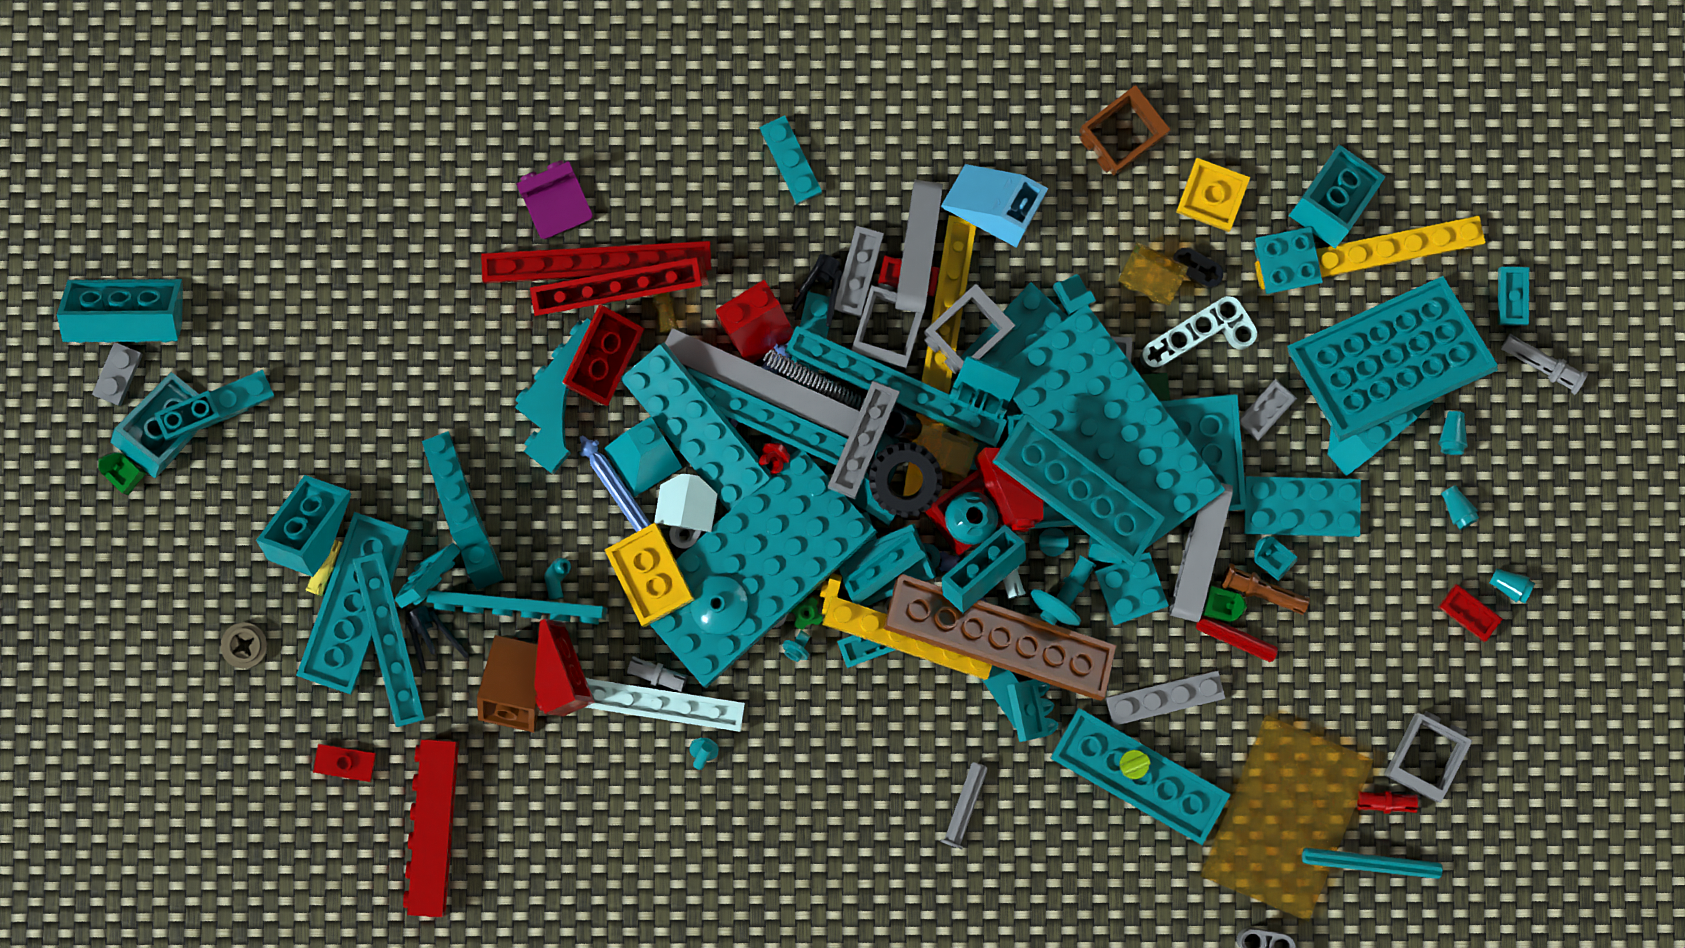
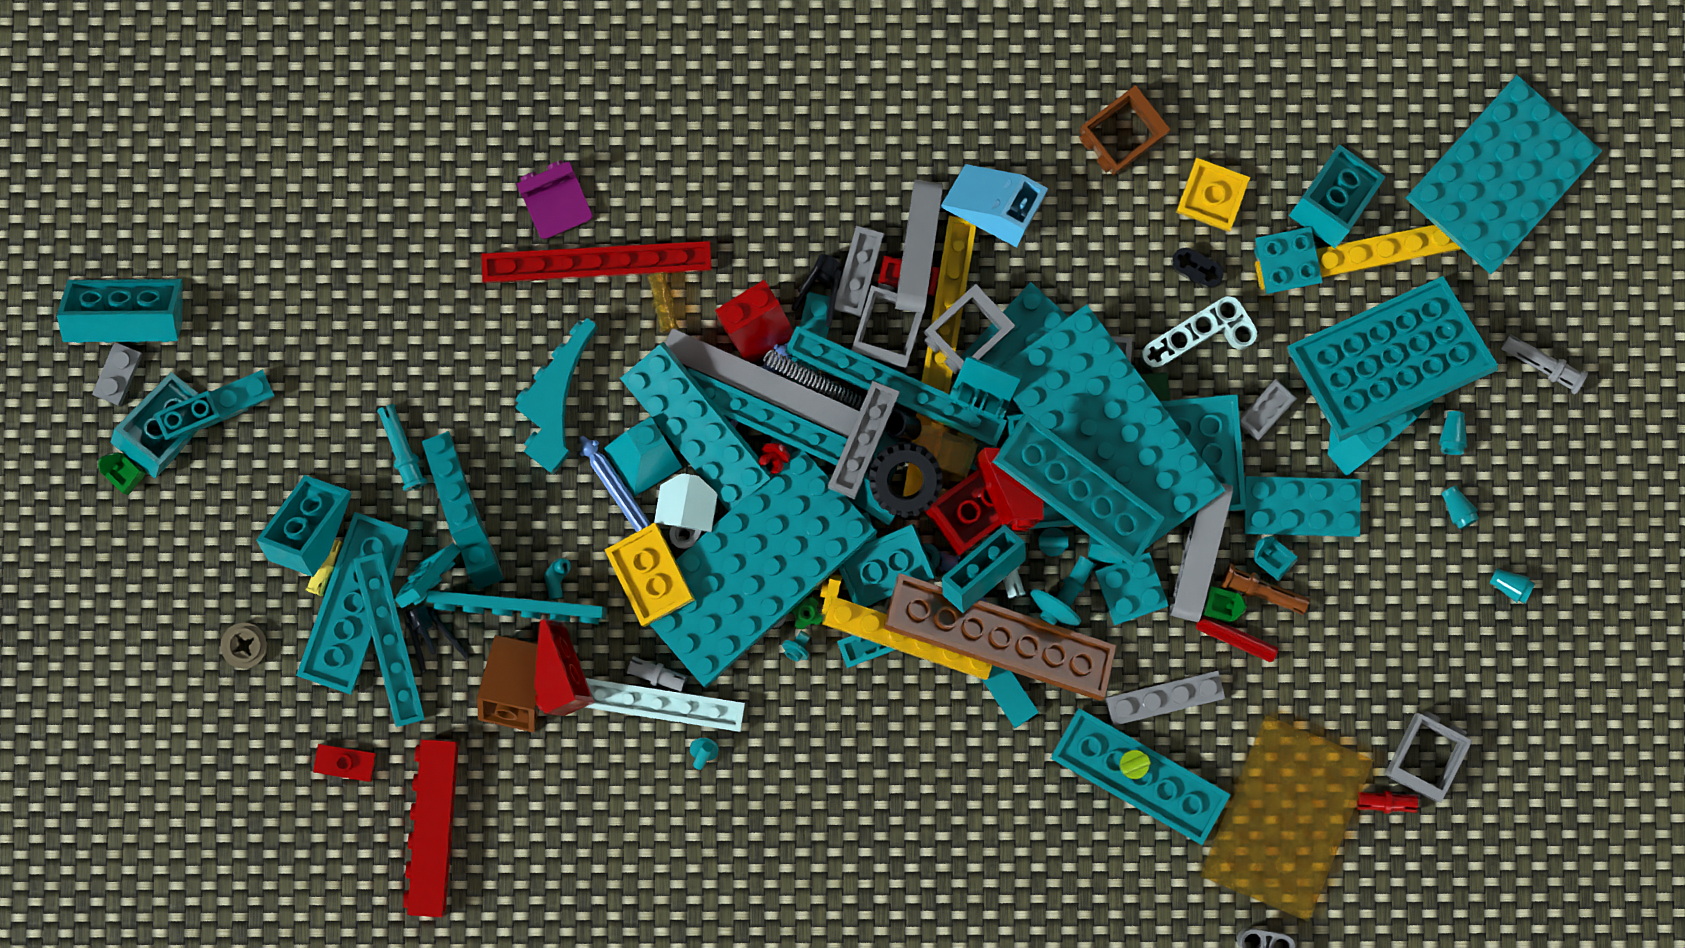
(405, 460): none -> teal pin
(602, 355): red slope -> none
(619, 286): red brick -> none
(732, 610): teal dish -> none
(790, 160): teal plate -> none
(884, 567): teal plate -> none
(961, 528): teal piece -> none
(965, 805): light grey axle -> none
(1030, 709): teal plate -> none
(1073, 294): teal panel -> none
(1152, 274): clear yellow brick -> none
(1372, 863): teal axle -> none
(1470, 612): red plate -> none
(1503, 174): none -> teal plate
(1513, 296): teal plate -> none

